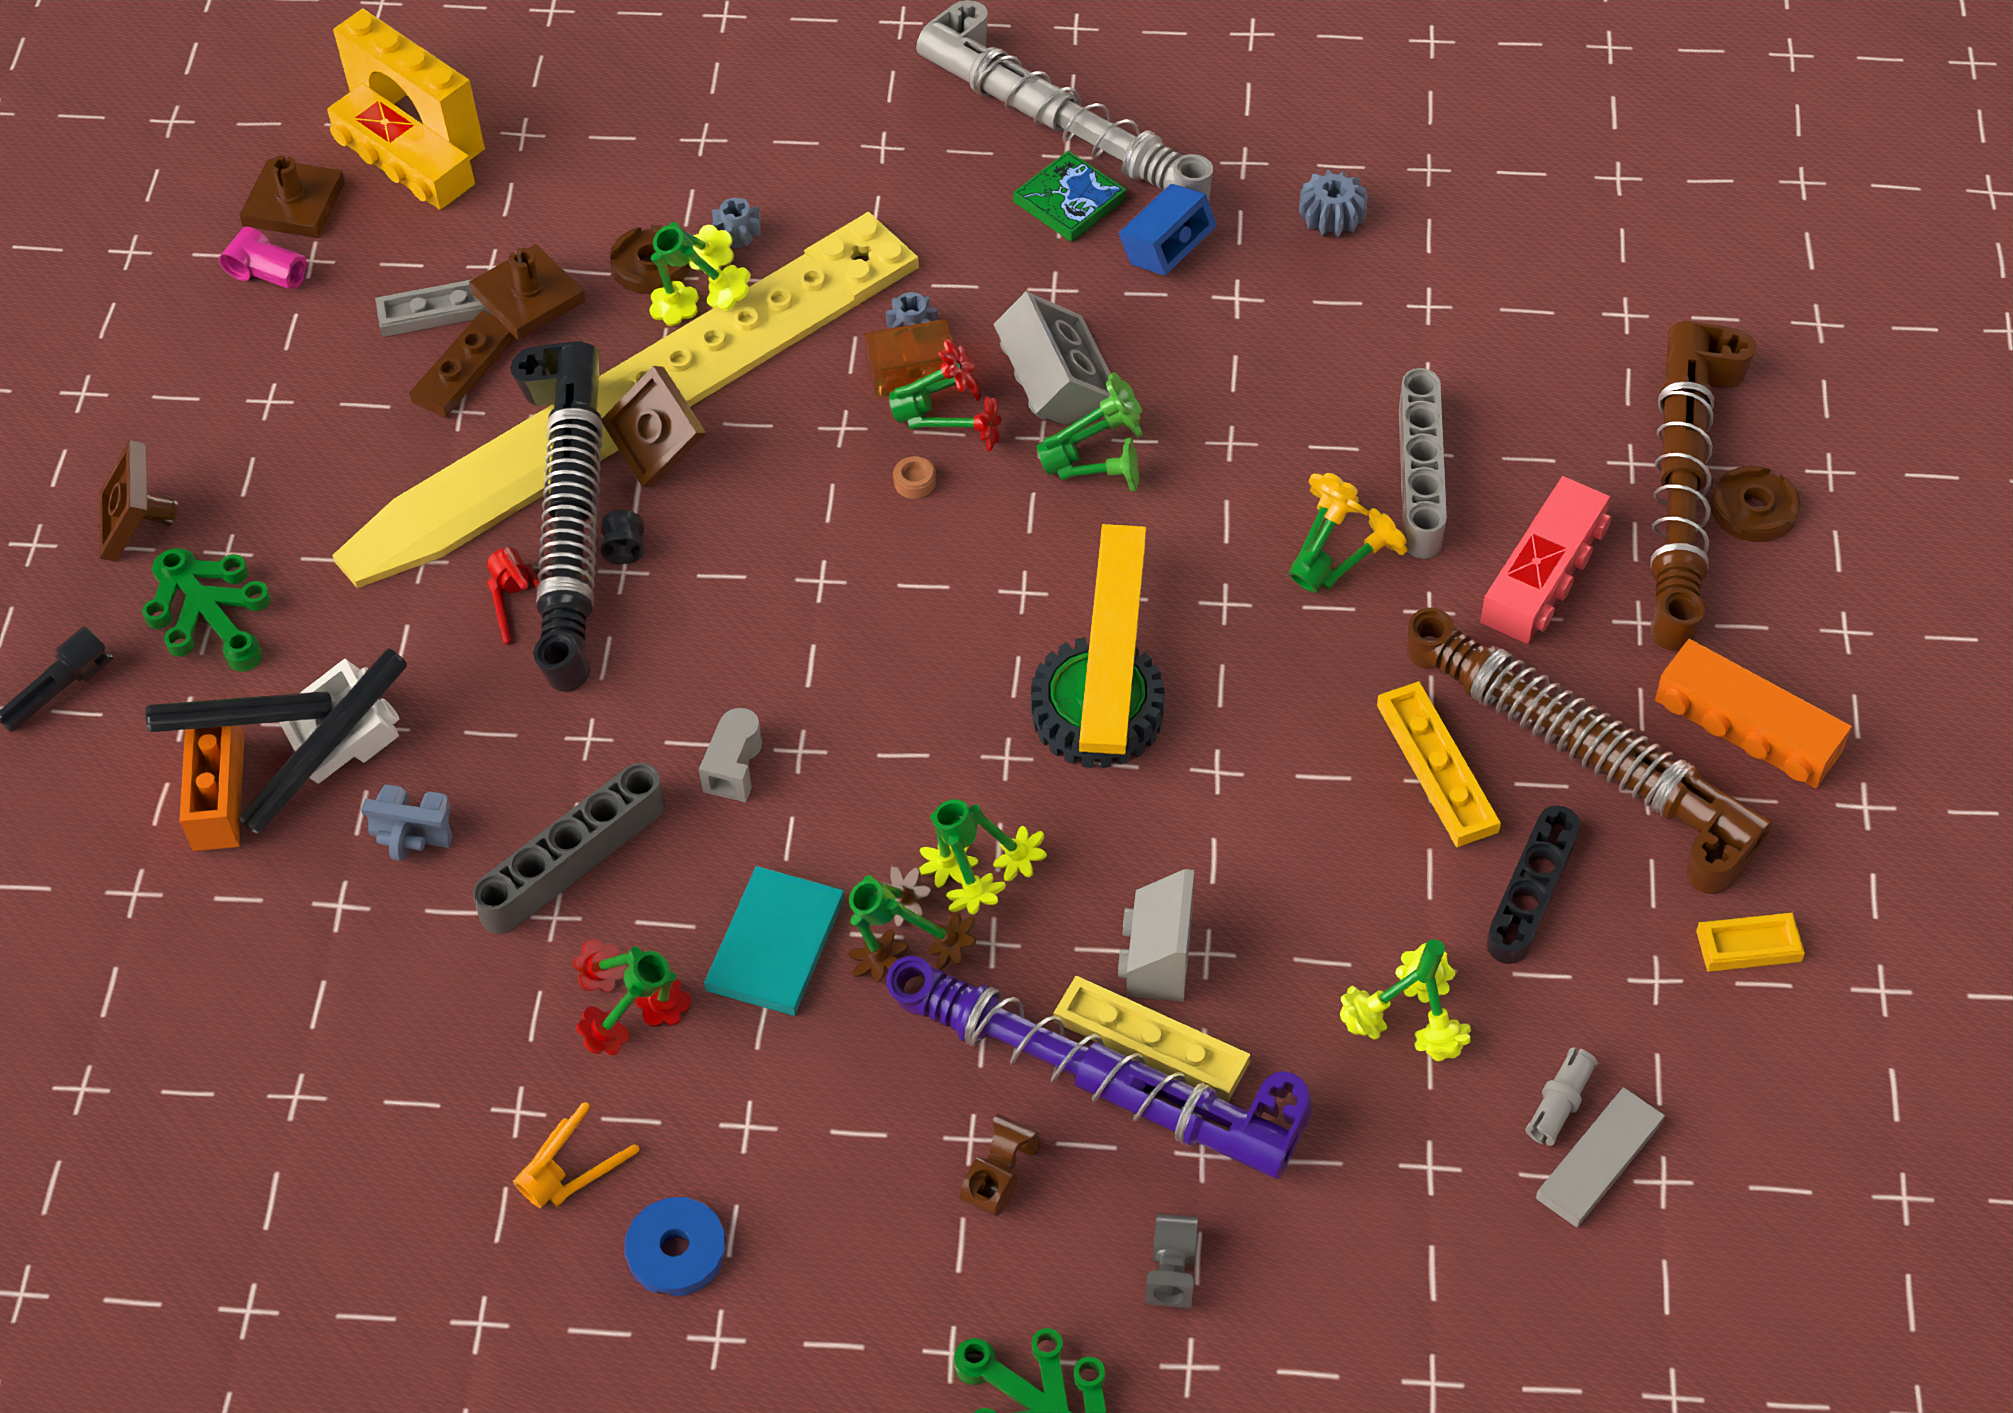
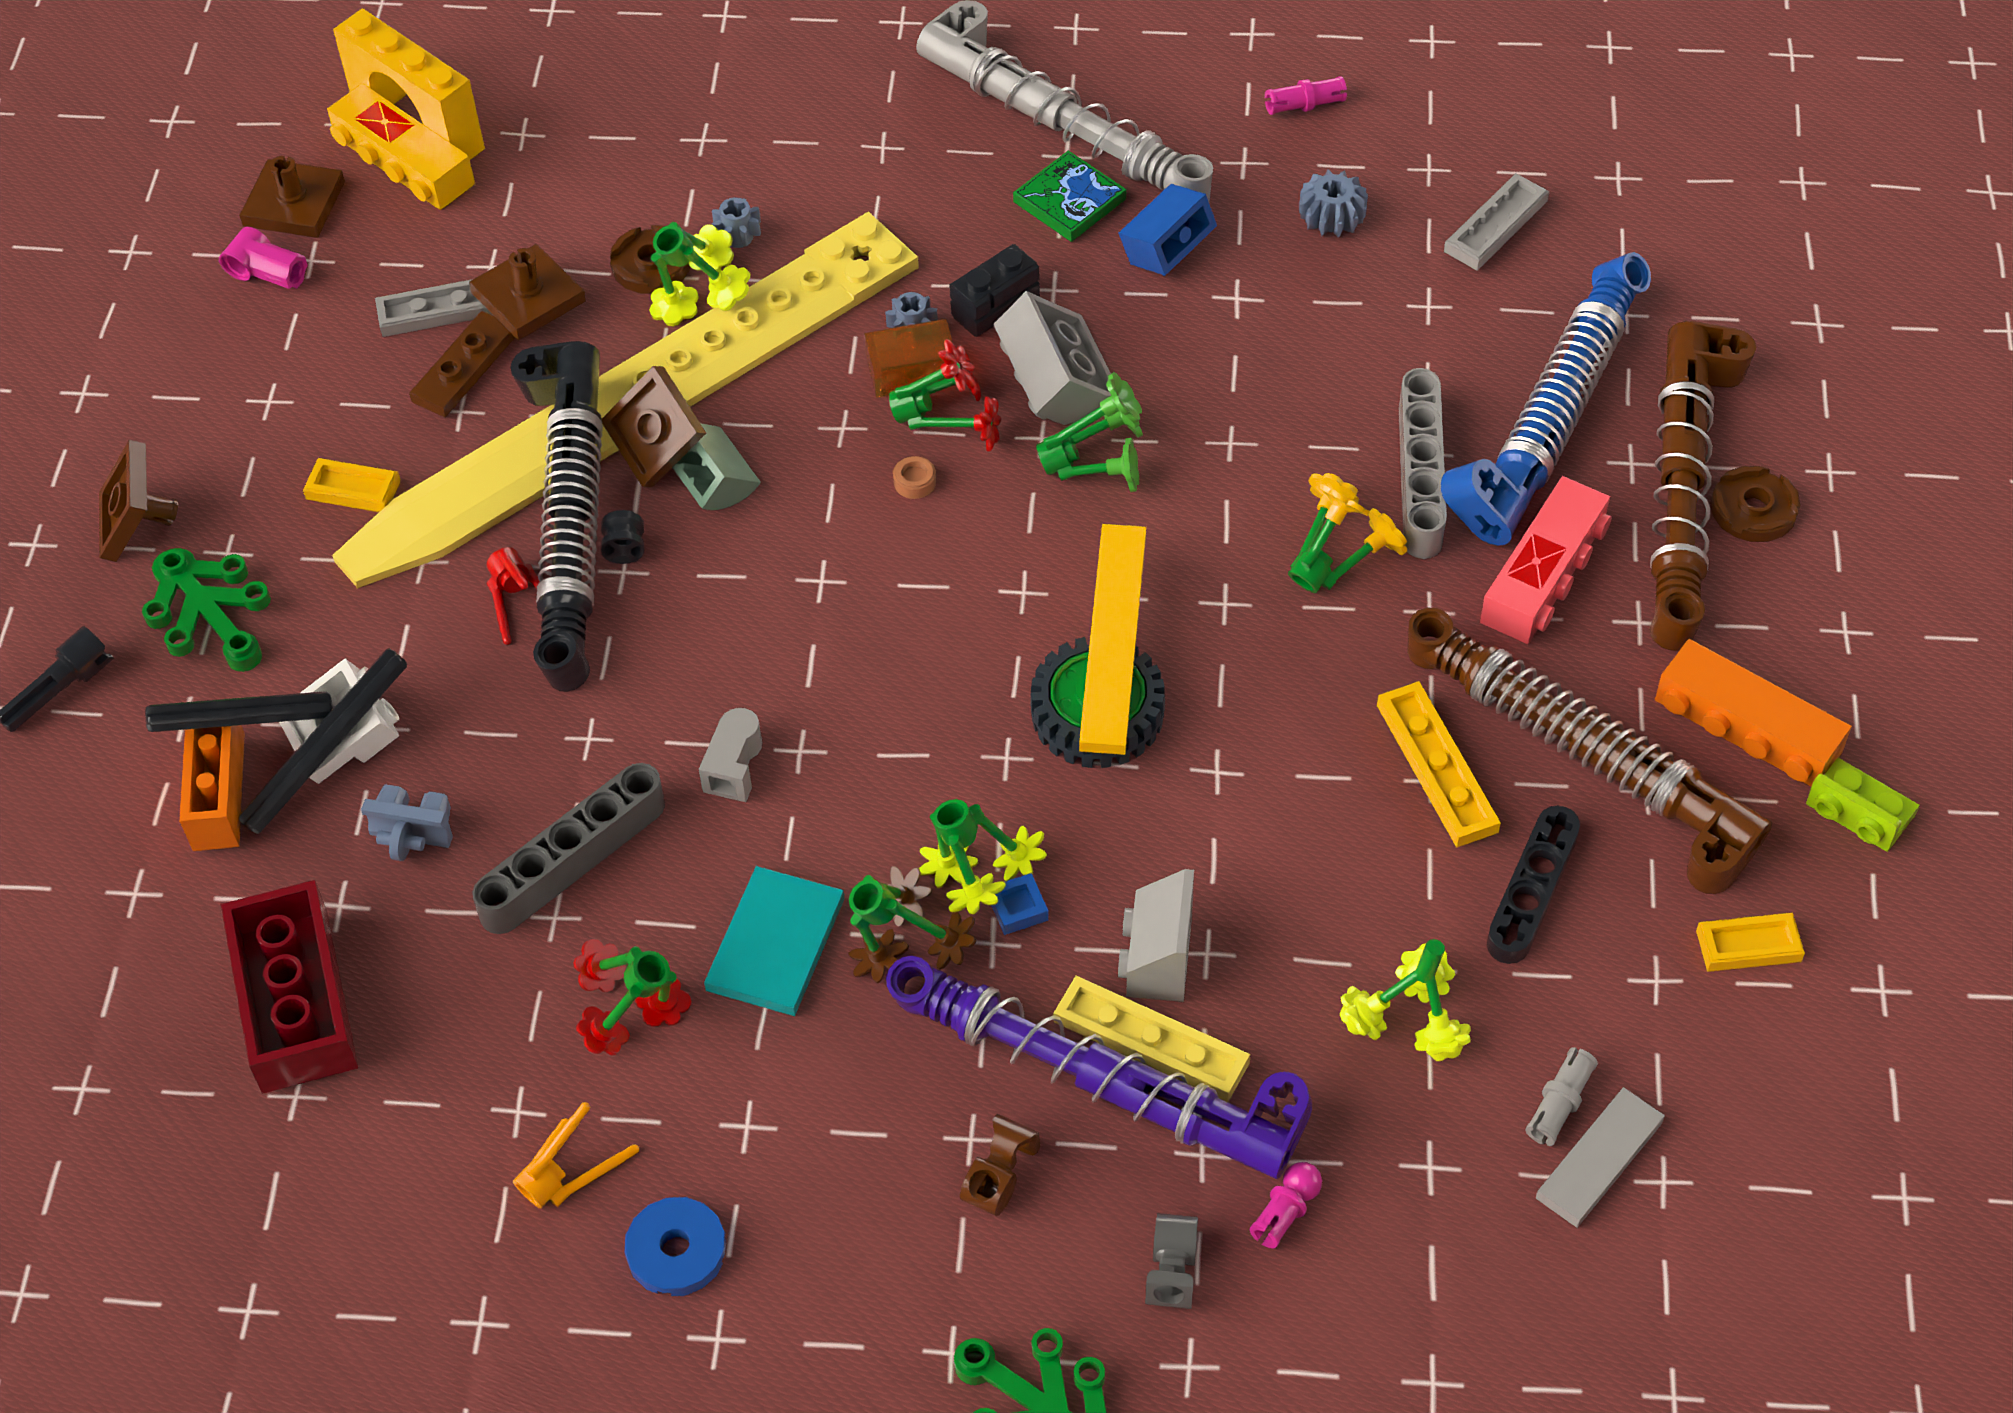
(288, 987): none -> dark red brick
(351, 485): none -> yellow tile
(716, 471): none -> sand green brick
(993, 288): none -> black brick
(1020, 905): none -> blue plate
(1301, 1183): none -> dark pink pin
(1305, 95): none -> dark pink pin
(1496, 221): none -> light grey plate
(1496, 496): none -> blue piece
(1861, 804): none -> lime bracket

